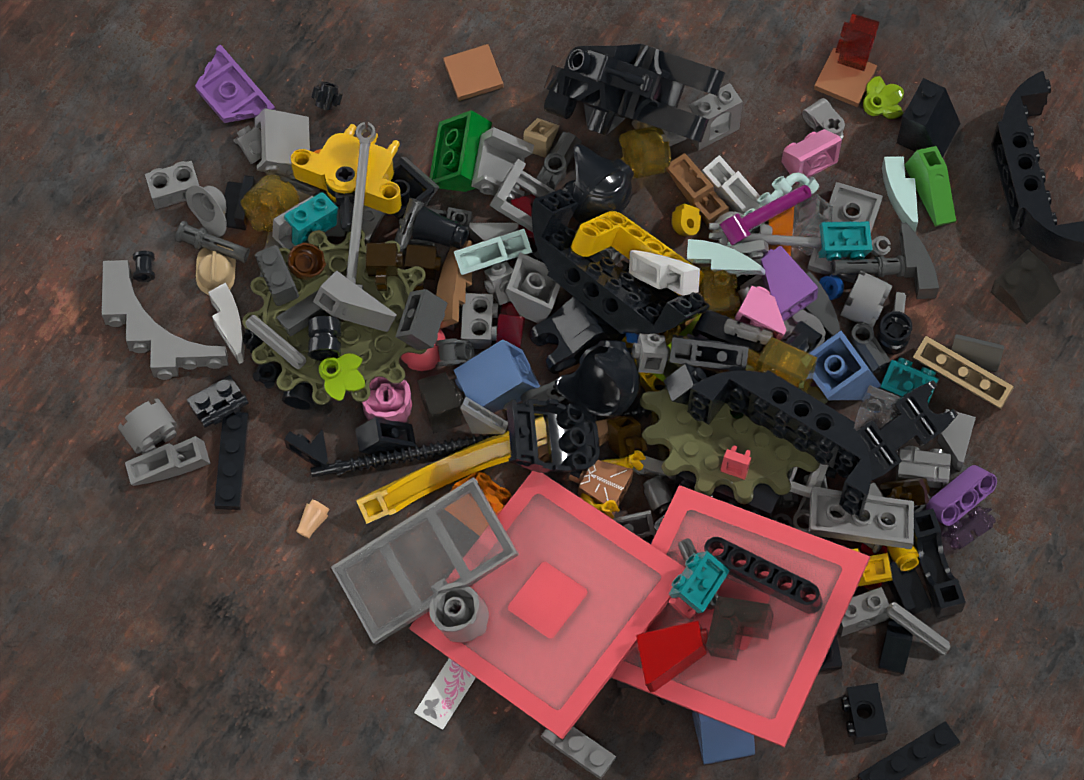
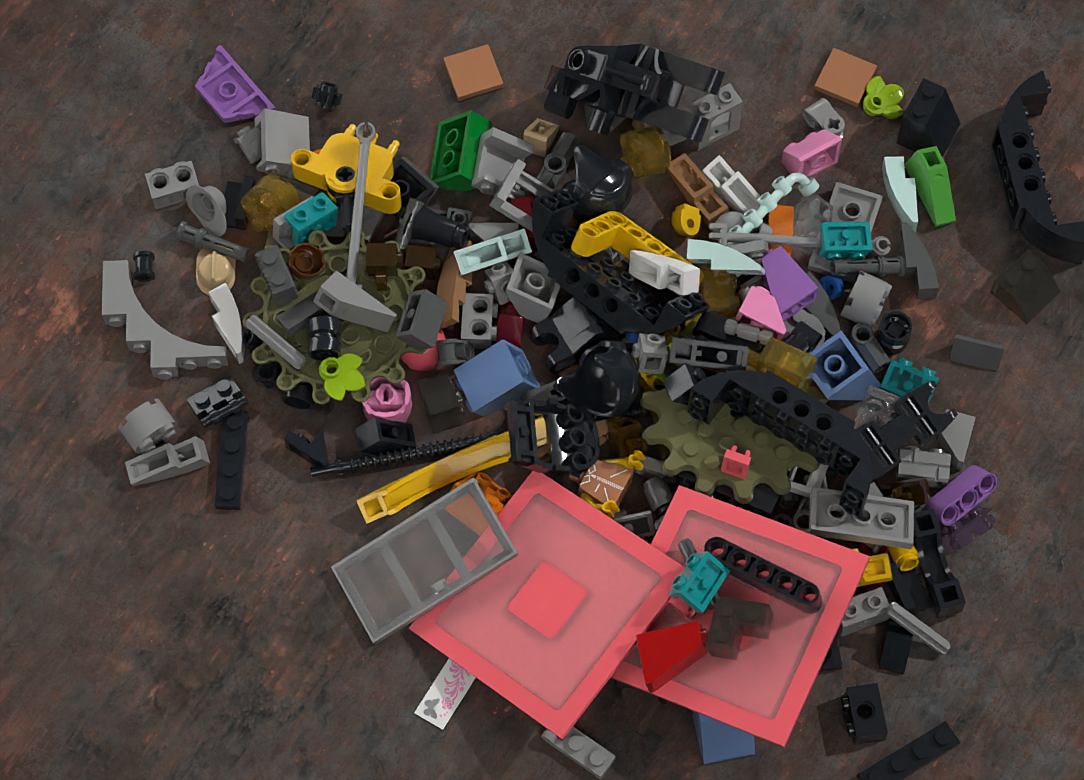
(312, 518): light nougat cone -> none
(459, 612): light grey brick -> none
(482, 420): light grey slope -> none
(738, 228): magenta piece -> none
(857, 42): clear red brick -> none
(899, 302): light grey tile -> none
(963, 372): tan brick -> none

